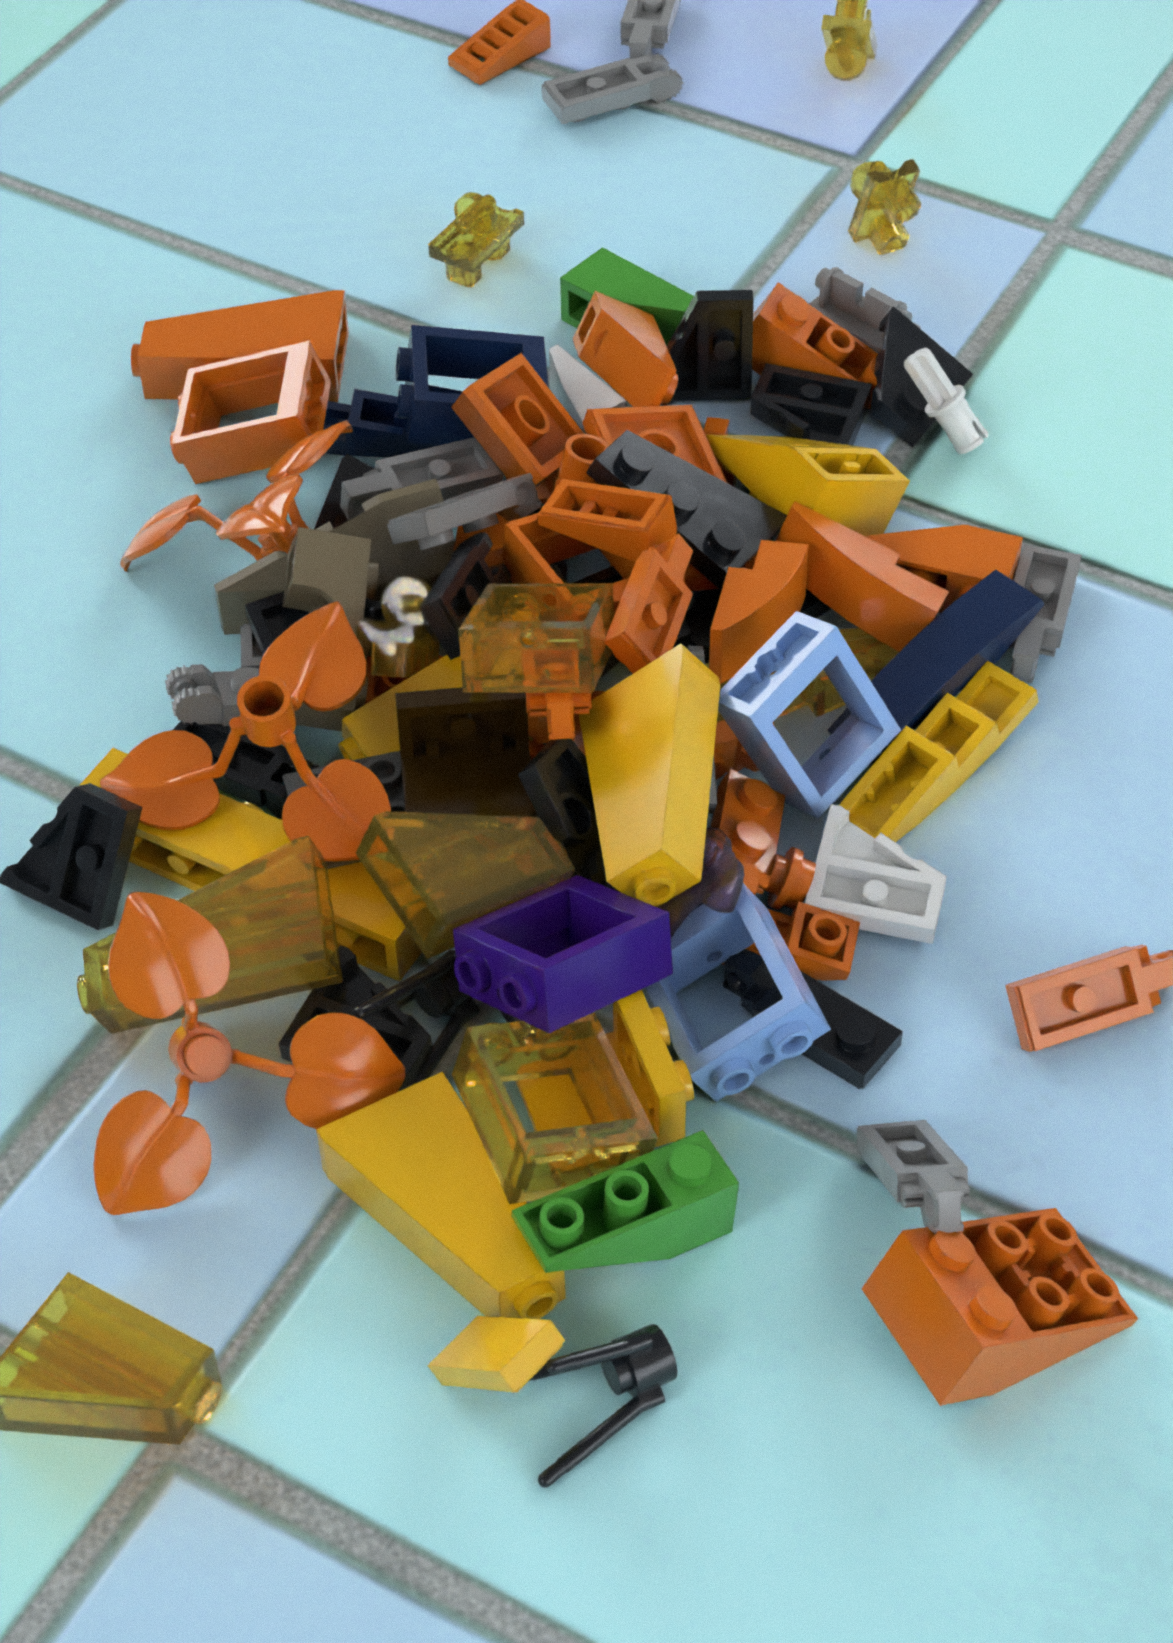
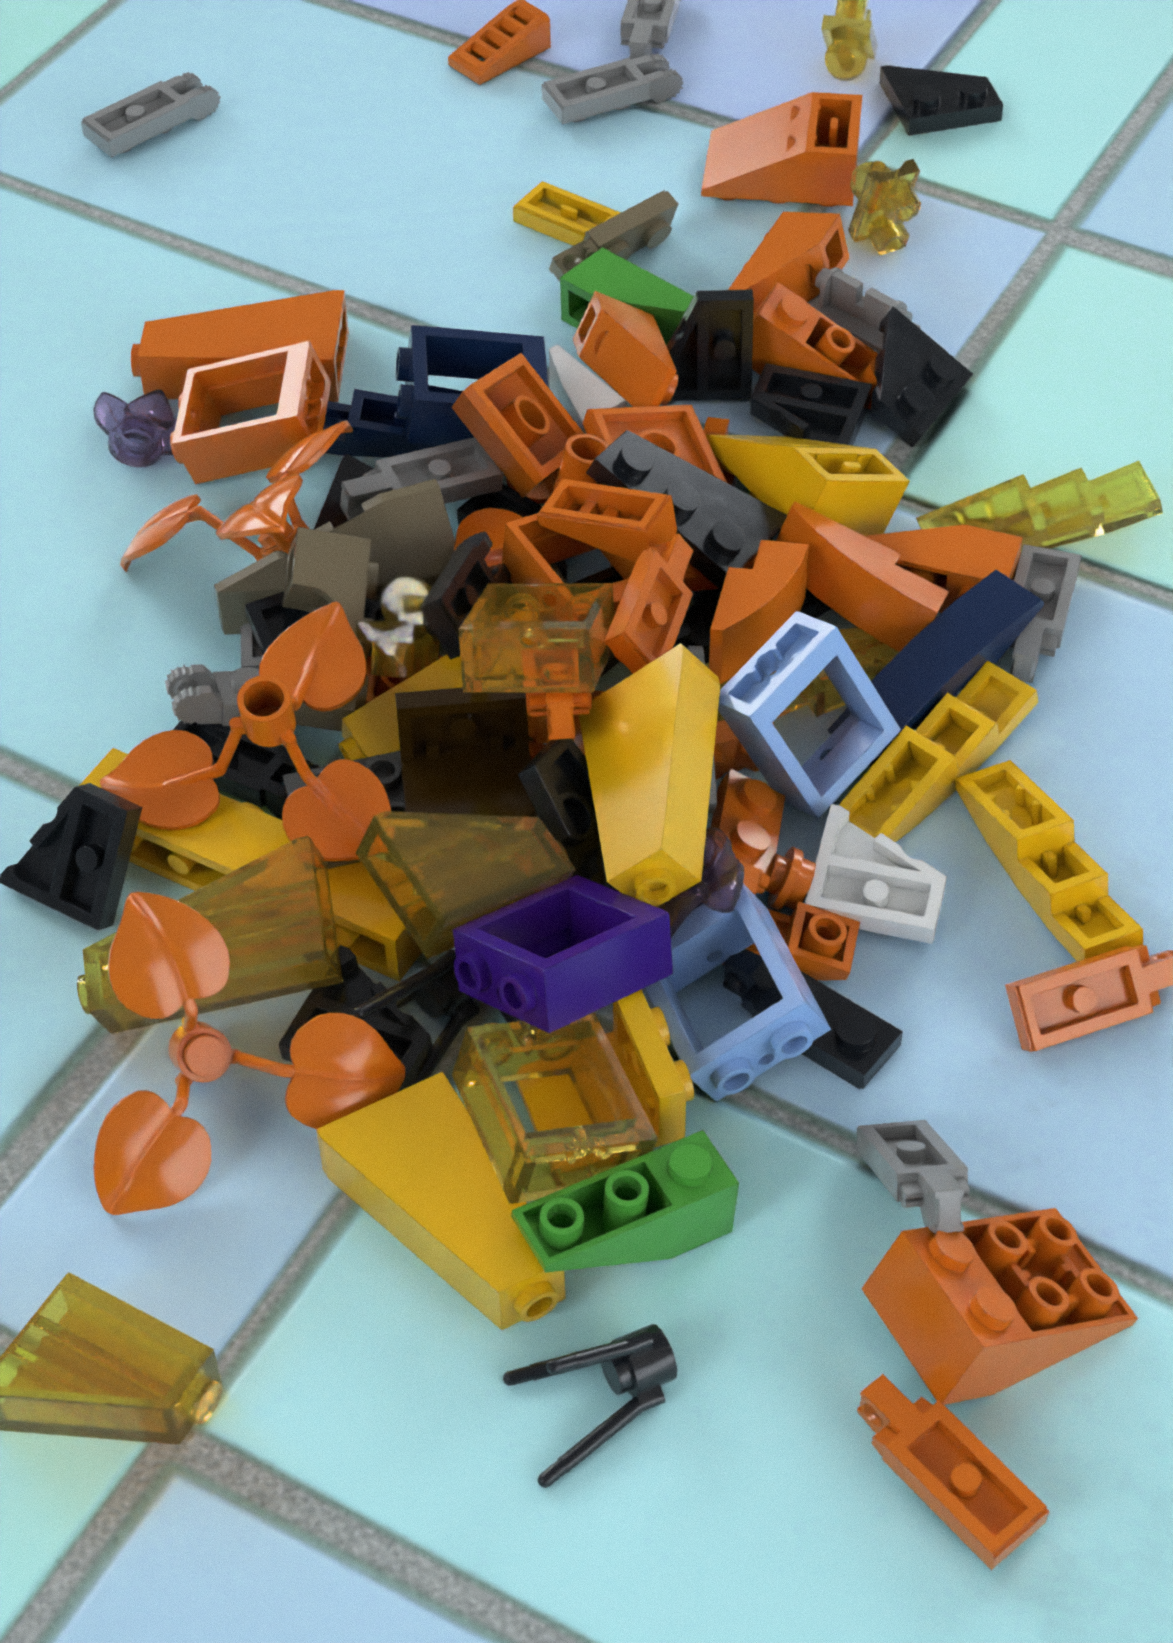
(136, 430): none -> clear purple plate
(149, 113): none -> light grey hinge
(472, 510): light grey hinge -> none
(475, 235): clear yellow hips -> none
(497, 1353): yellow tile -> none
(560, 213): none -> yellow tile
(623, 234): none -> dark tan hinge
(788, 152): none -> orange slope
(794, 255): none -> orange slope
(938, 99): none -> black wing
(945, 401): white axle -> none
(952, 1471): none -> orange hinge
(1045, 863): none -> yellow slope
(1056, 510): none -> clear yellow slope

